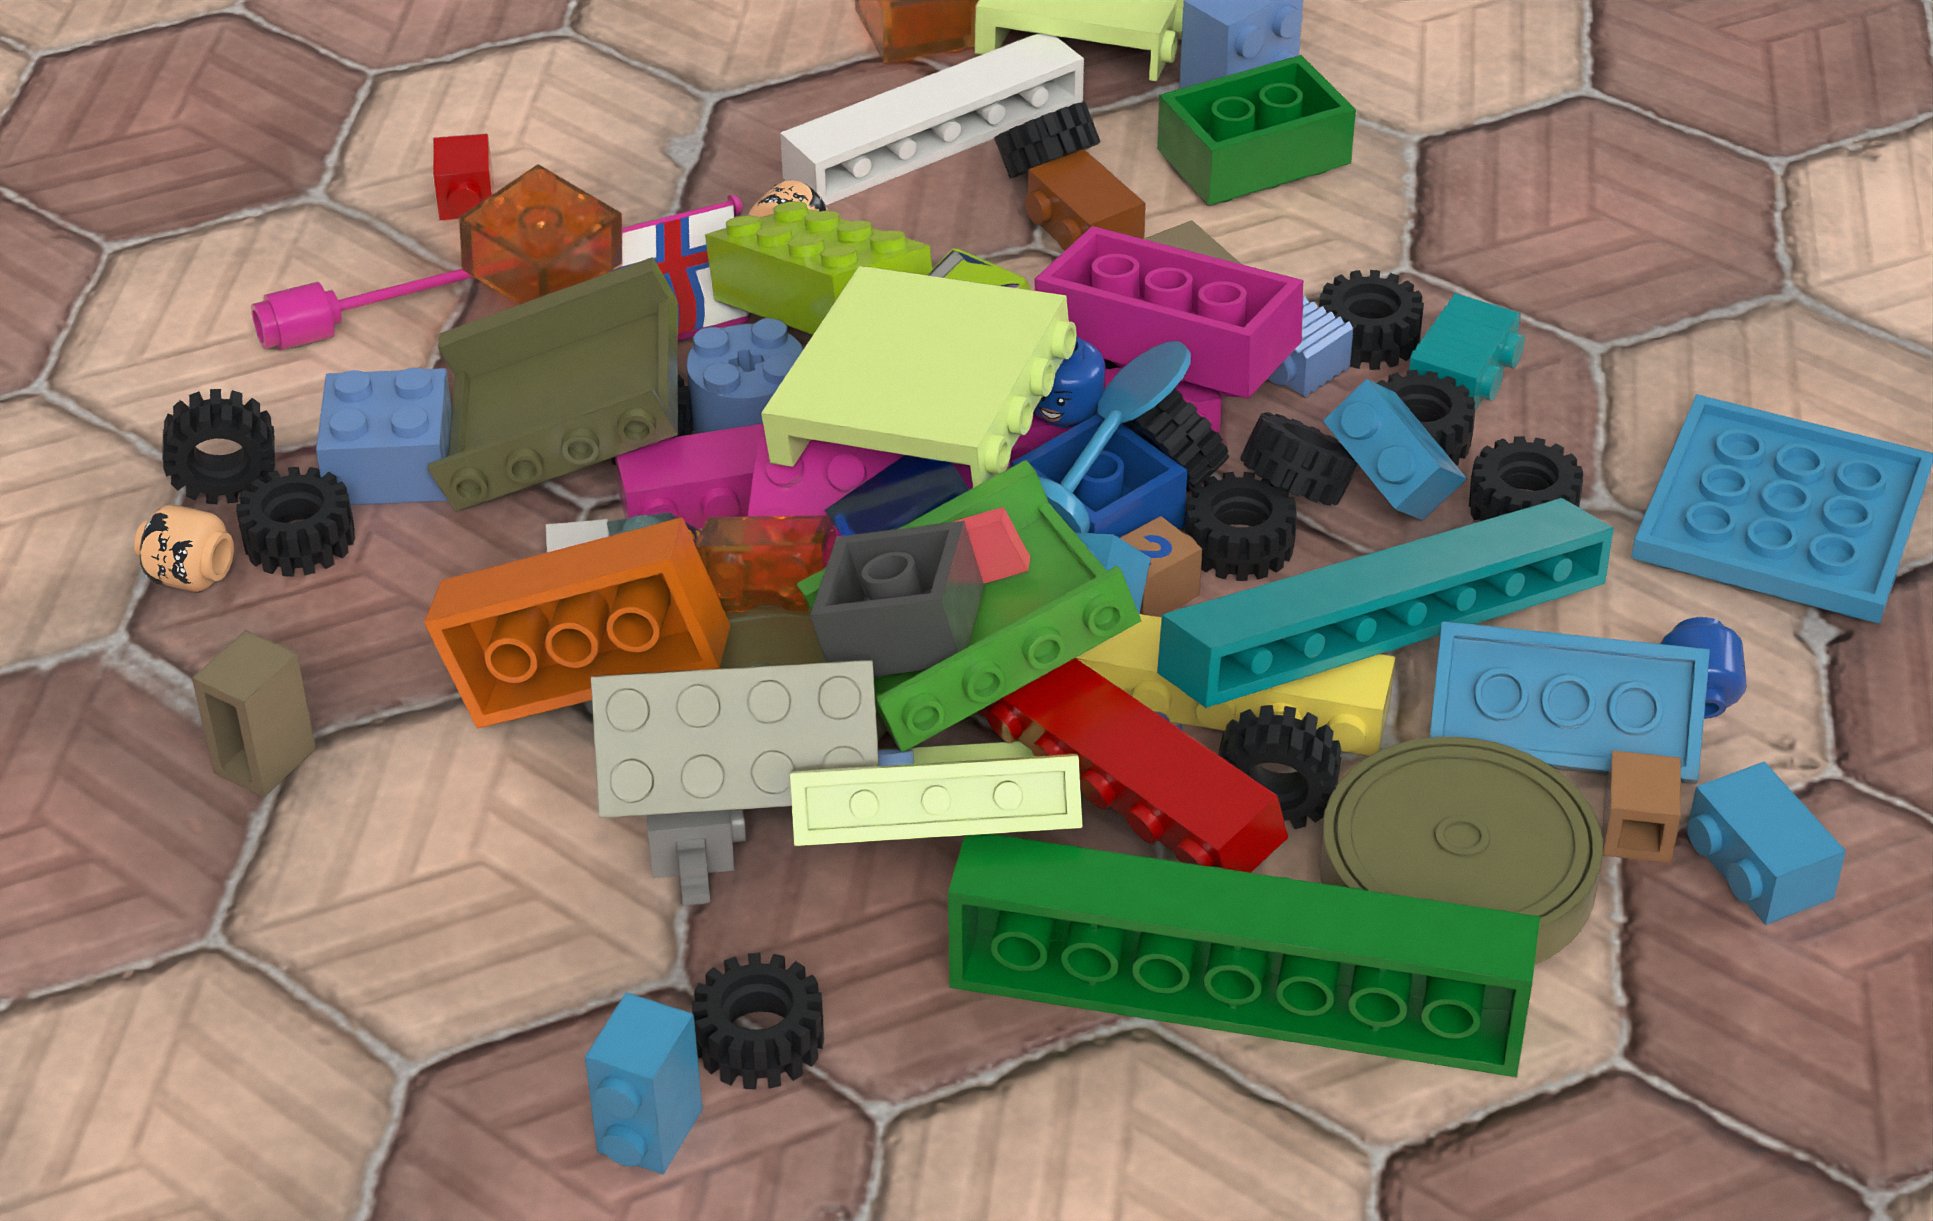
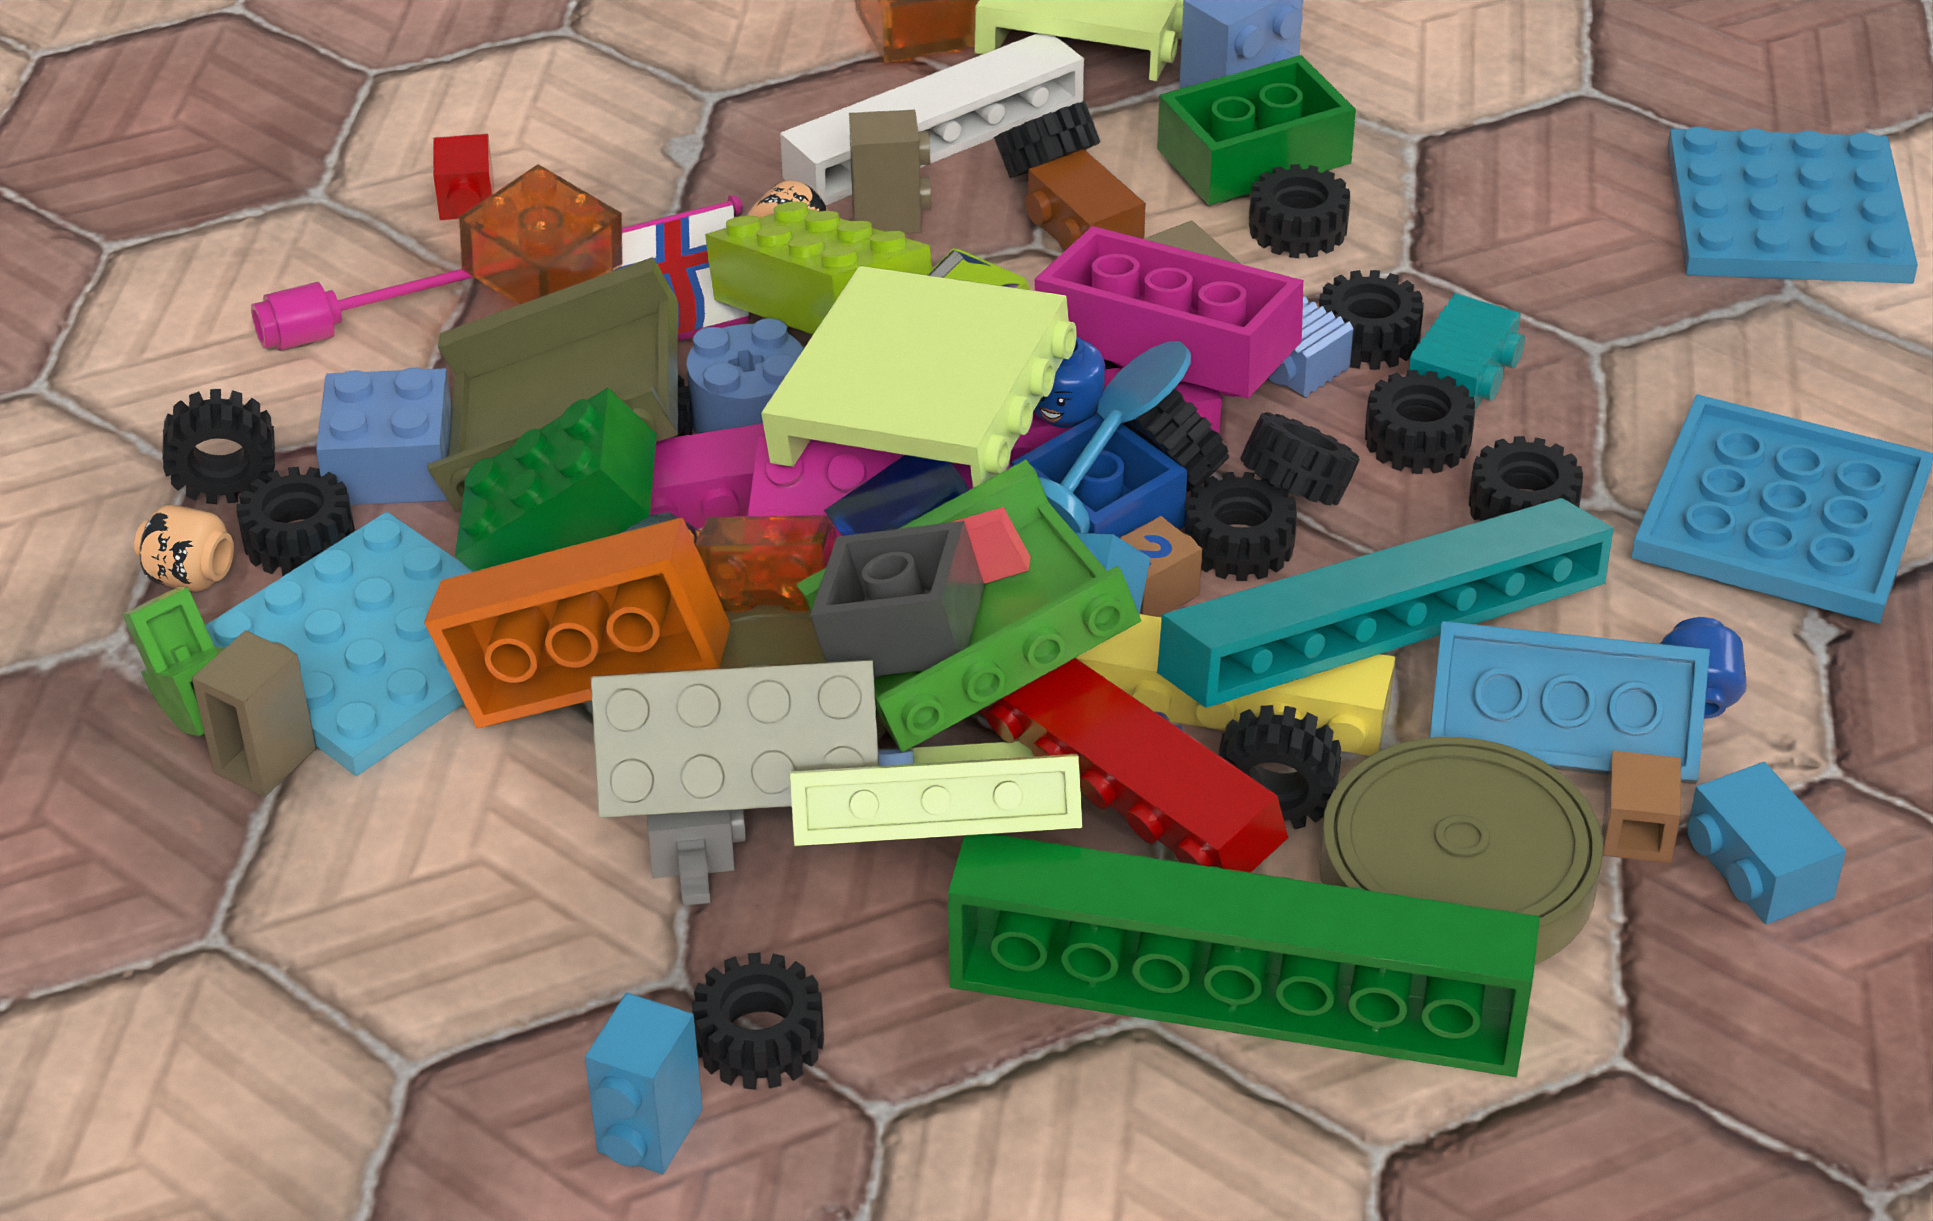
(173, 650): none -> bright green brick
(359, 639): none -> medium azure plate
(559, 485): none -> green brick
(886, 169): none -> dark tan piece
(1299, 211): none -> black tyre
(1394, 450): dark azure brick -> none
(1790, 206): none -> dark azure plate

